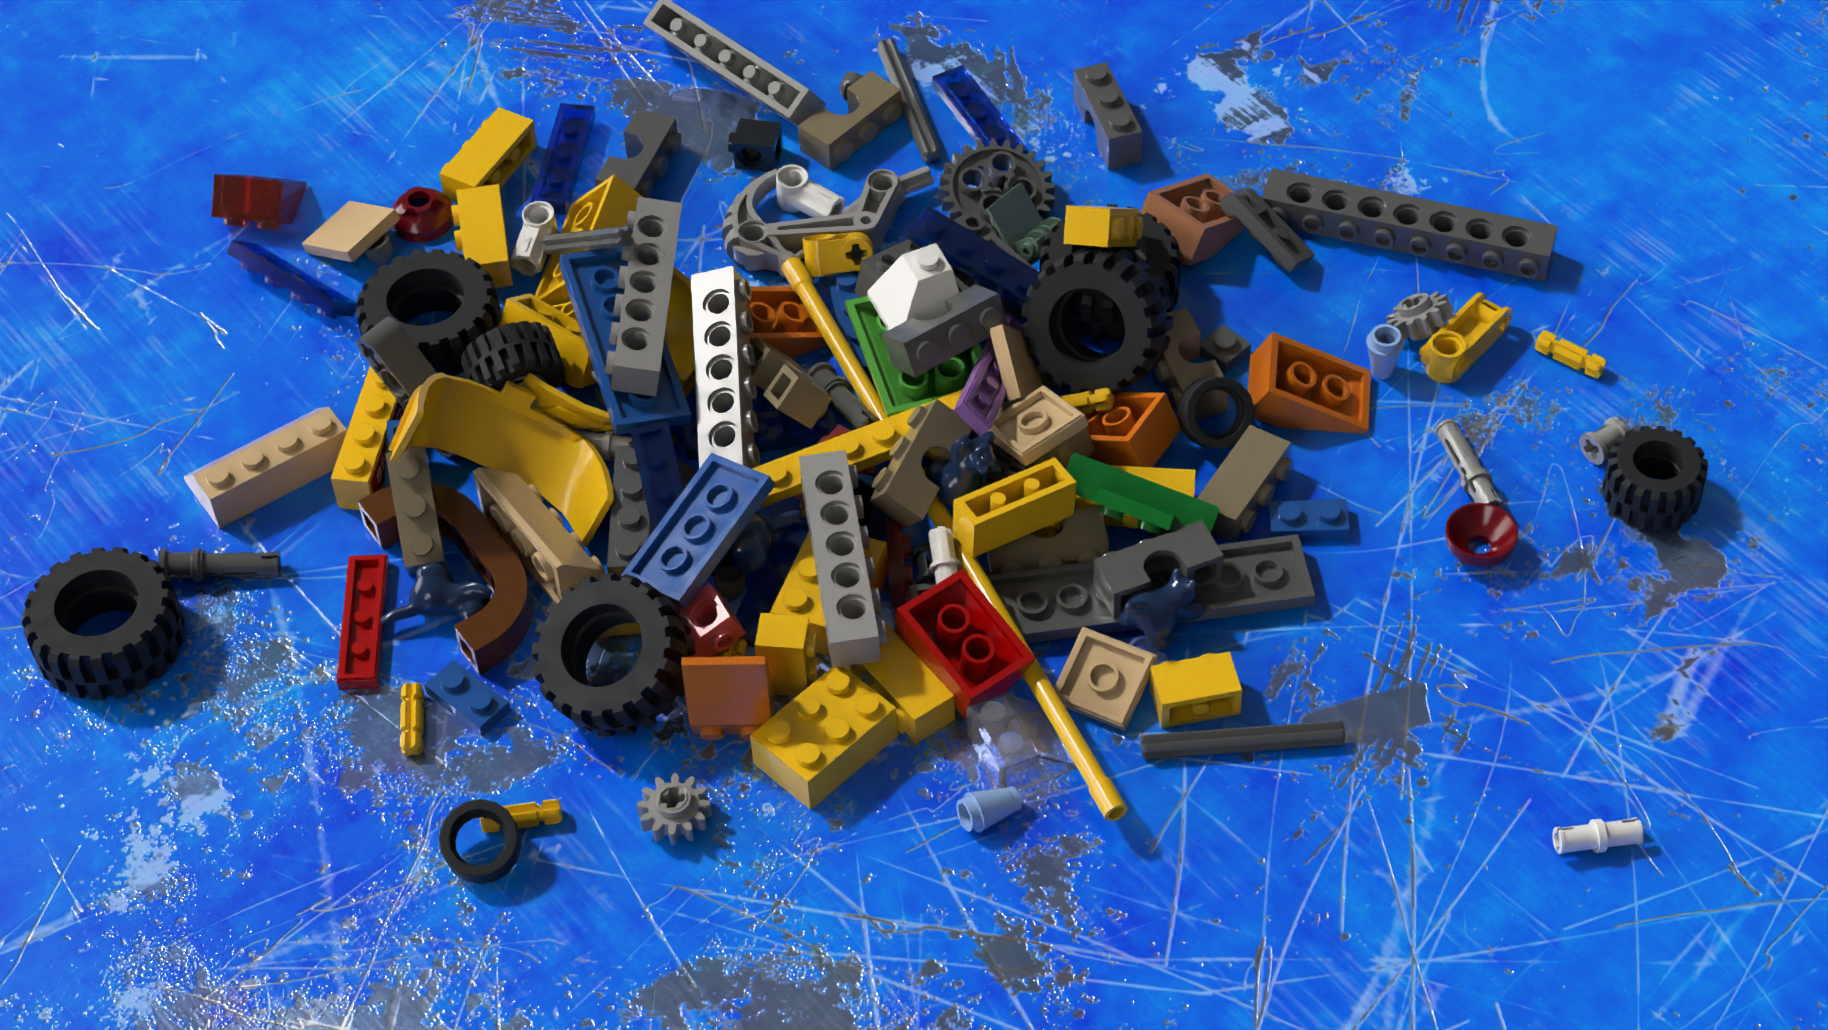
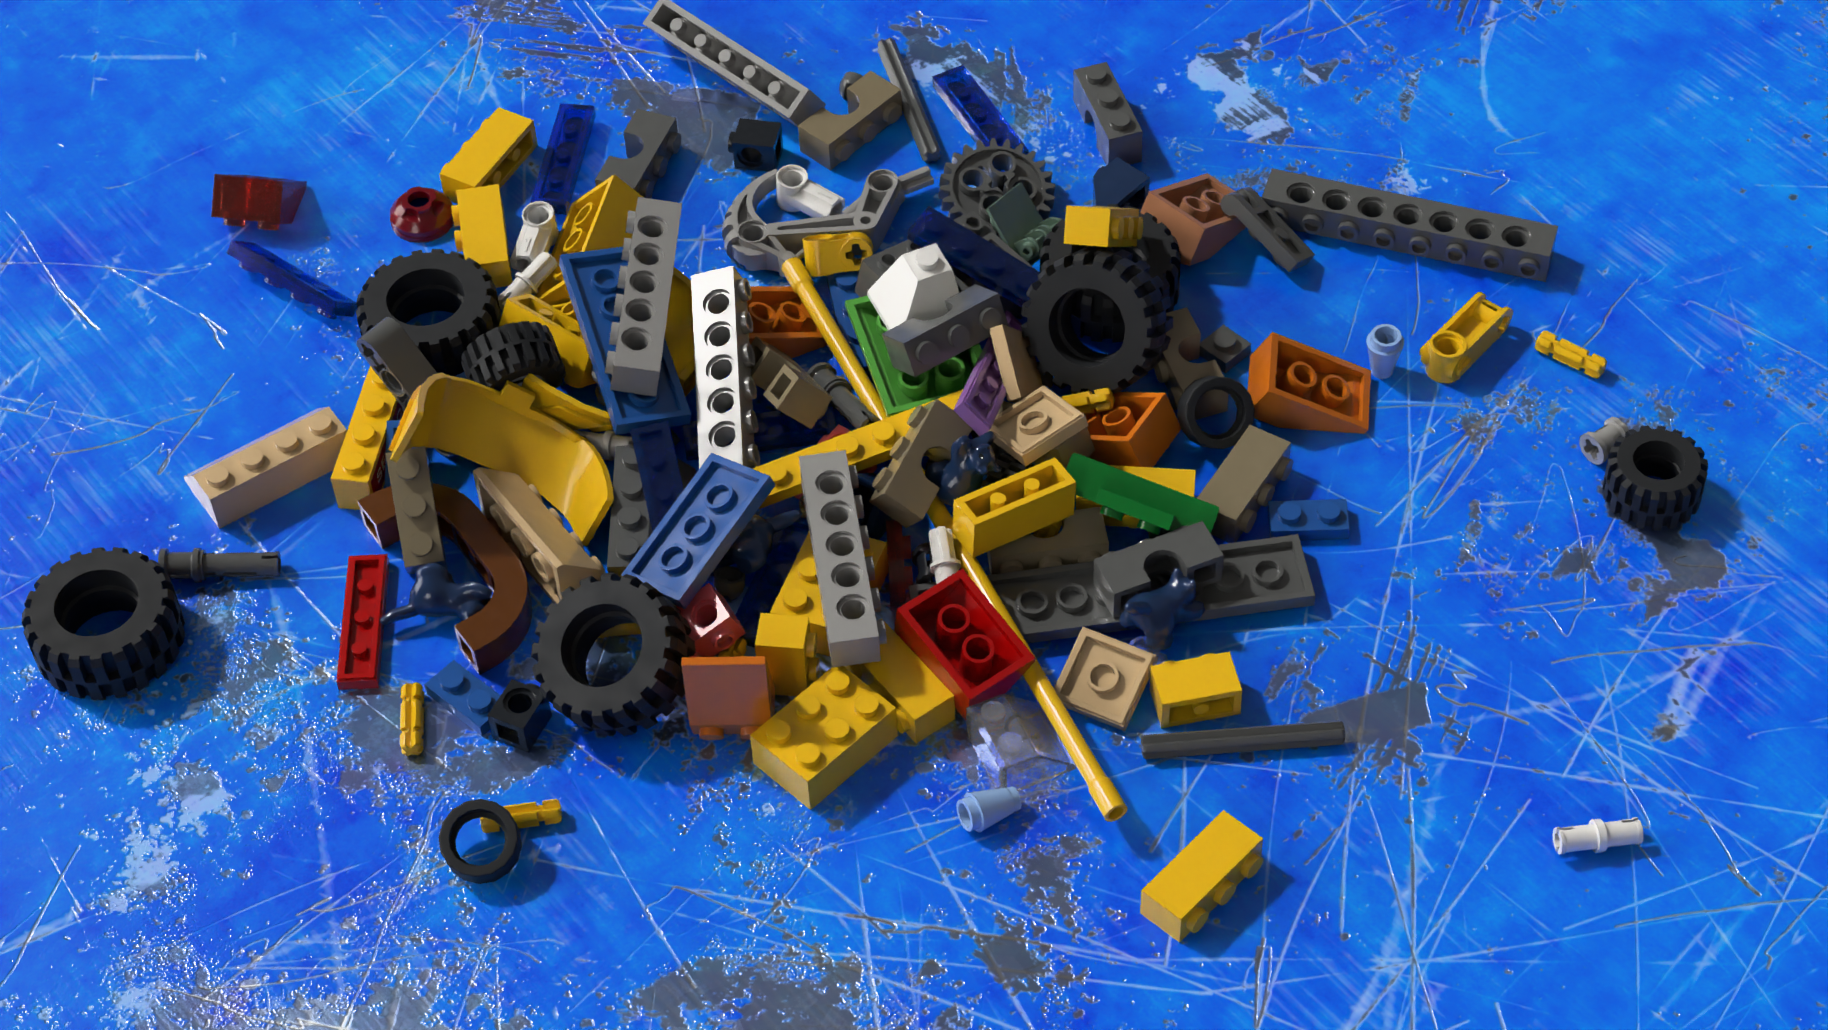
(351, 231): tan tile -> none
(380, 251): dark grey hinge -> none
(513, 726): none -> black brick
(530, 278): none -> white axle
(588, 240): dark grey axle -> none
(674, 809): light grey gear -> none
(1120, 185): none -> dark blue slope
(1202, 876): none -> yellow brick
(1420, 315): light grey gear -> none
(1475, 479): light grey pin -> none
(1484, 524): dark red piece -> none

